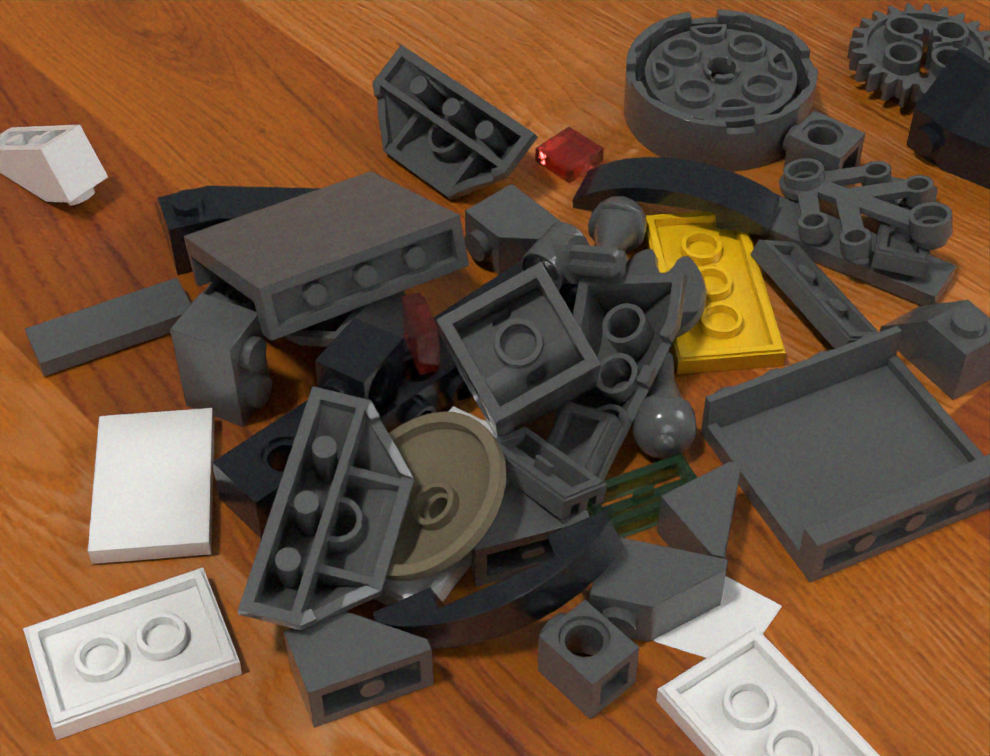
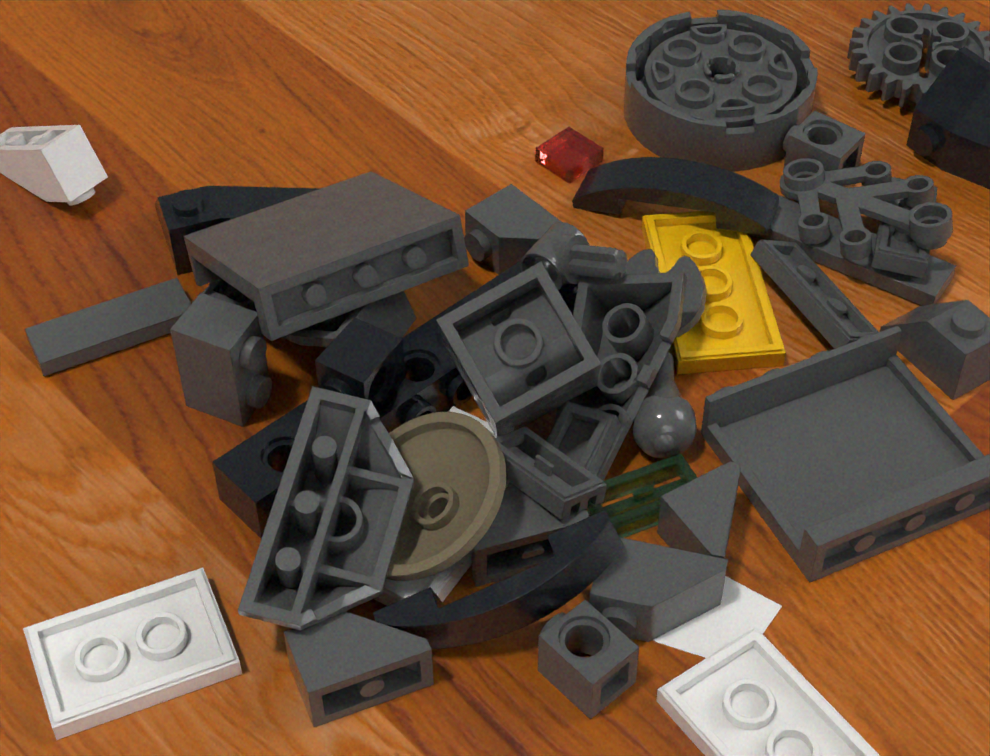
(153, 486): white tile -> none
(421, 333): clear red tile -> none
(444, 128): dark grey wedge -> none
(618, 224): dark grey piece -> none

